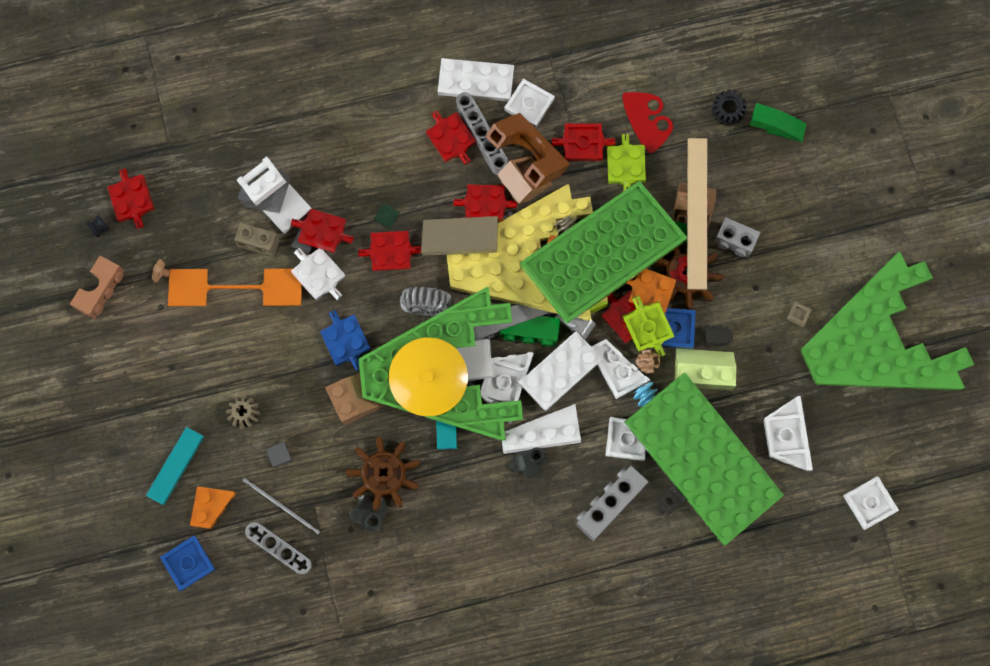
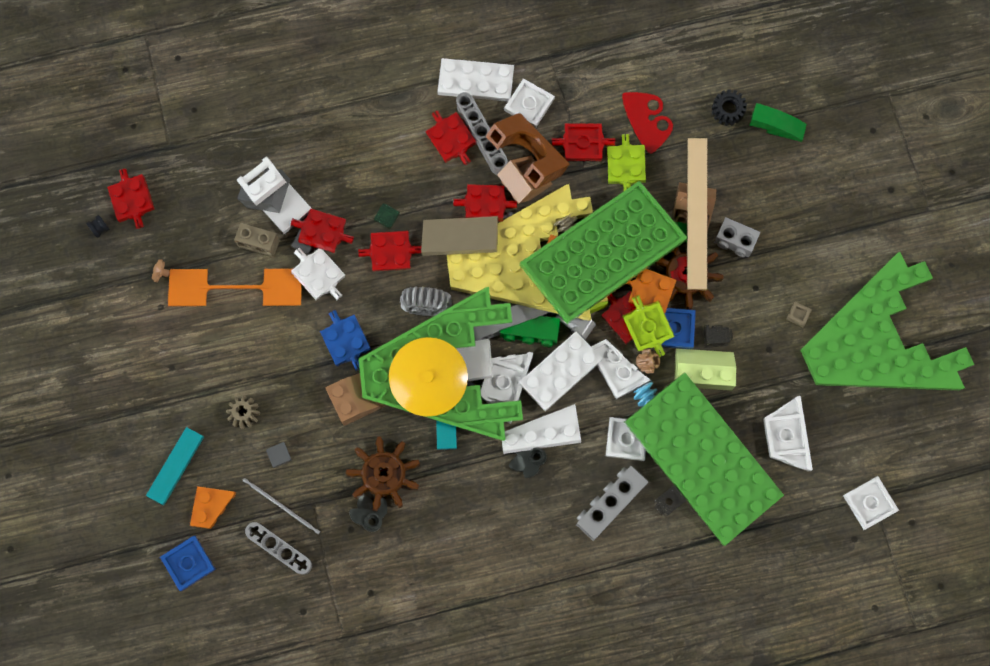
(92, 302): nougat arch -> none

